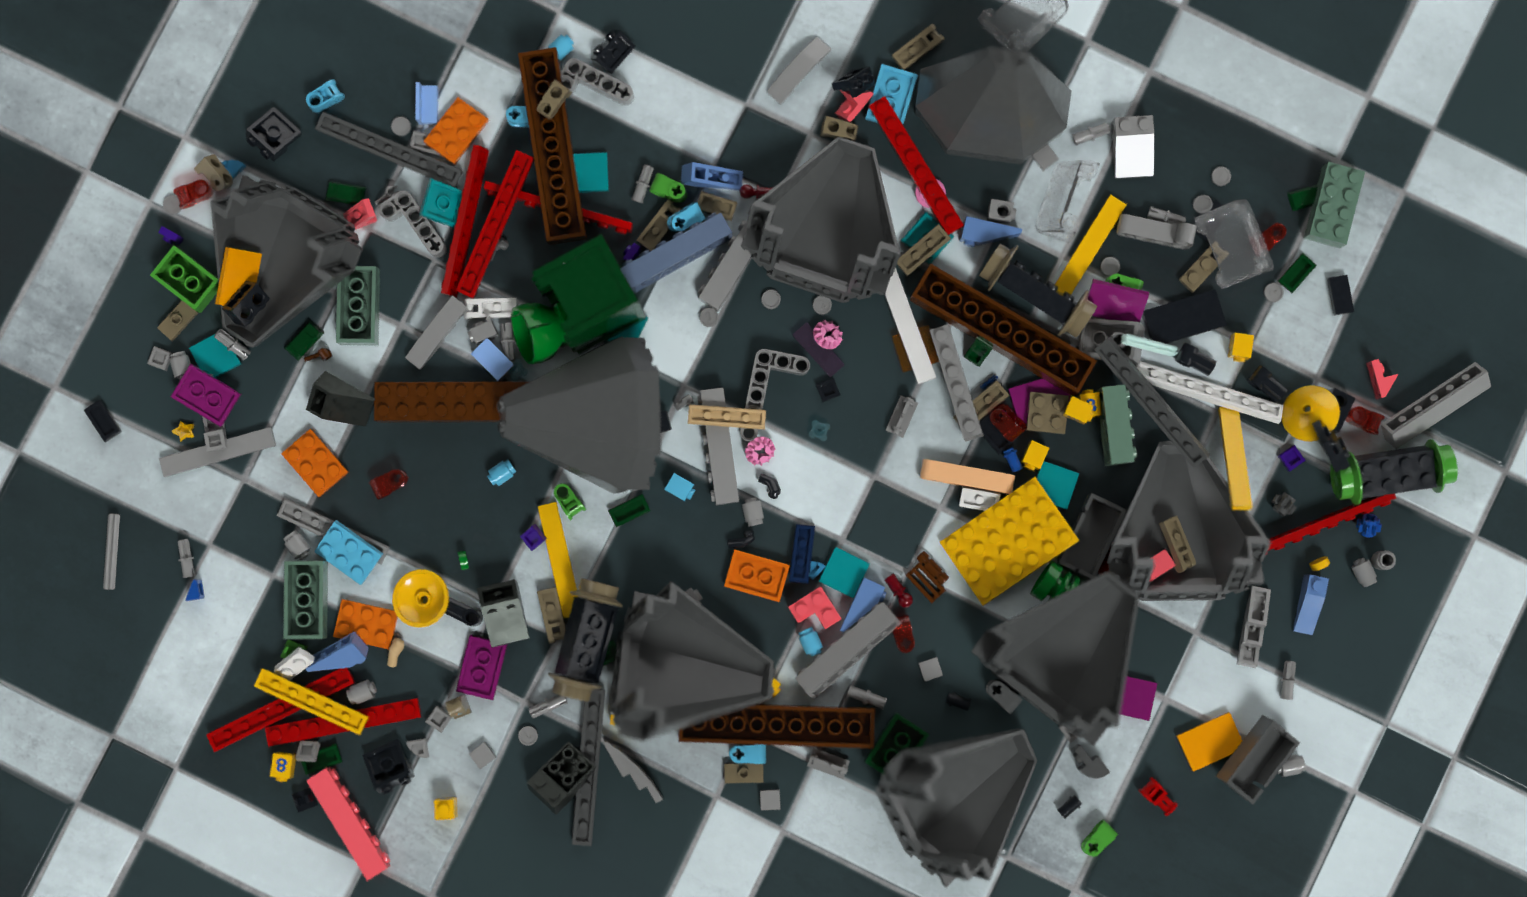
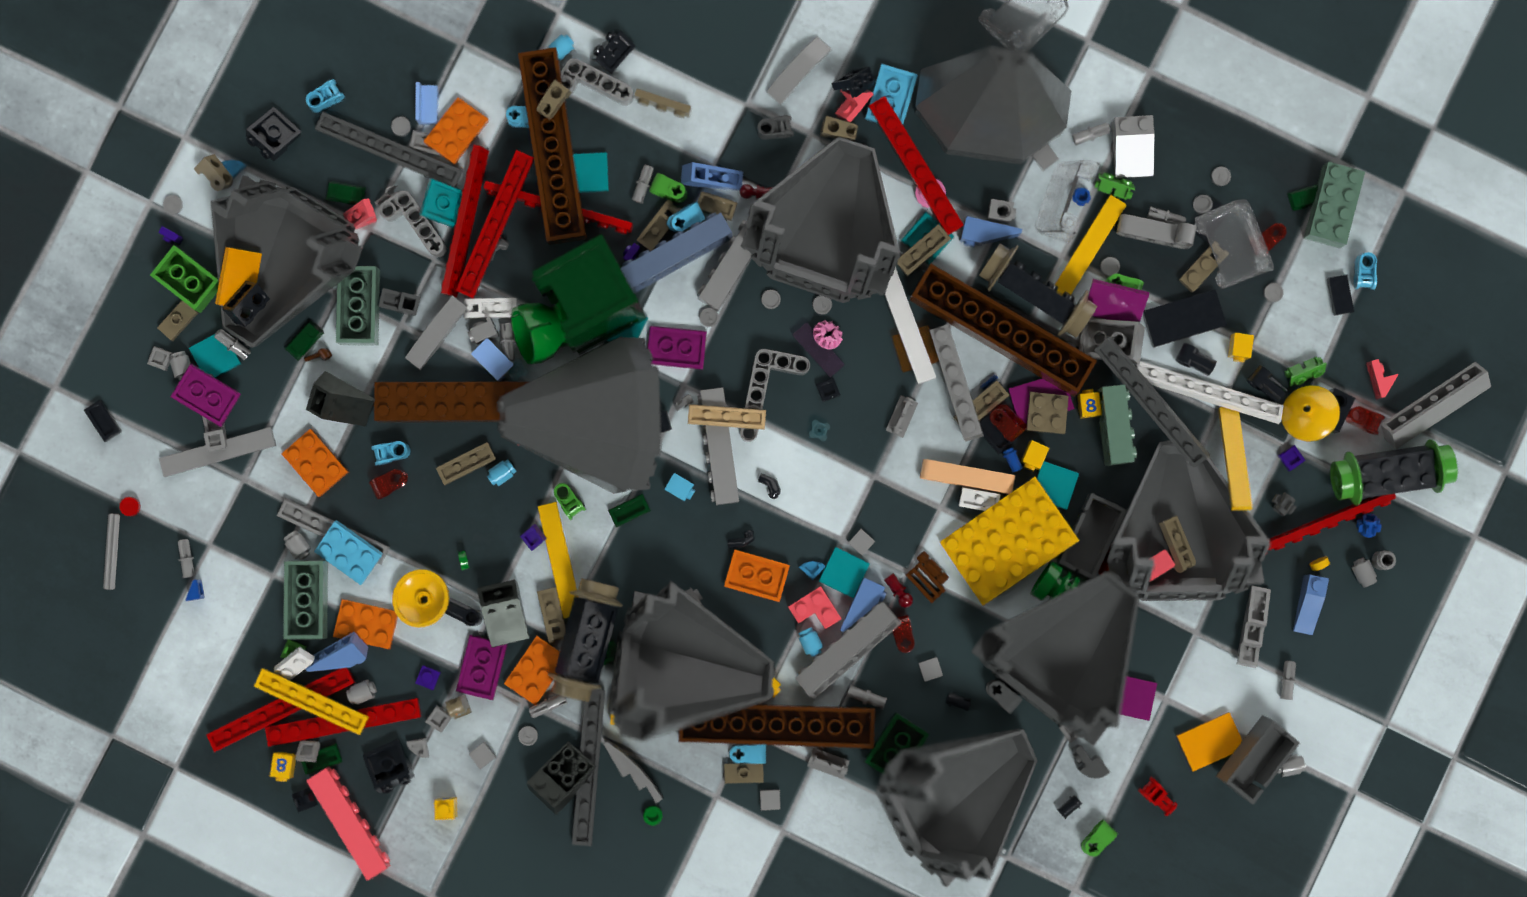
(130, 506): none -> red tile
(184, 431): yellow piece -> none
(189, 194): clear red piece -> none
(386, 452): none -> medium azure piece
(394, 651): tan arm -> none
(399, 302): none -> dark grey brick
(428, 677): none -> dark purple plate
(466, 463): none -> dark tan plate
(531, 673): none -> orange plate
(652, 815): none -> green tile
(662, 104): none -> dark tan plate
(677, 347): none -> magenta tile
(753, 512): light grey brick -> none
(757, 444): bright pink gear -> none
(777, 127): none -> dark grey piece
(802, 553): dark blue tile -> none
(861, 542): none -> light grey tile
(917, 47): dark tan plate -> none
(978, 351): dark green tile -> none
(1079, 410): yellow brick -> none
(1081, 201): none -> blue plate
(1122, 186): none -> bright green hinge
(1149, 345): light aqua axle -> none
(1297, 273): dark green tile -> none
(1313, 368): none -> bright green hinge
(1333, 447): black plate -> none
(1364, 275): none -> medium azure piece

